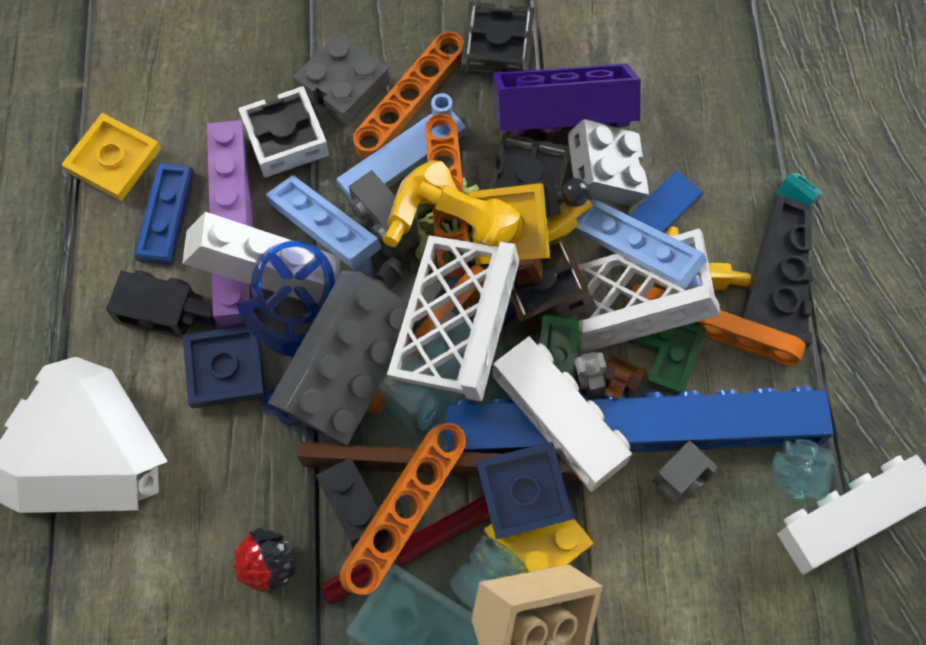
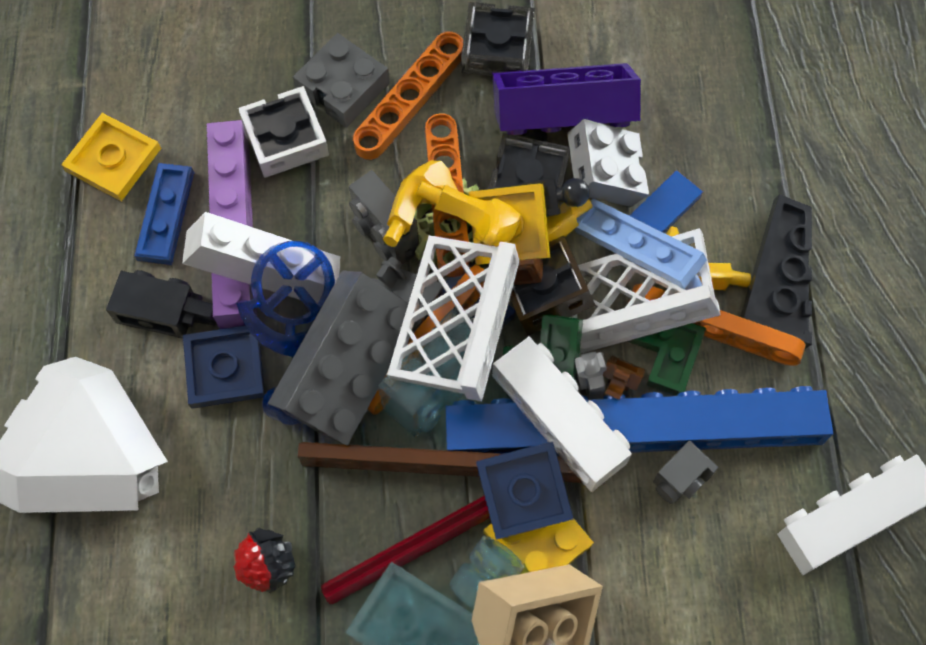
(326, 224): light blue piece -> none
(352, 502): black hinge -> none
(388, 519): orange beam -> none
(405, 151): light blue piece -> none
(799, 189): teal slope -> none
(803, 469): clear light blue brick -> none

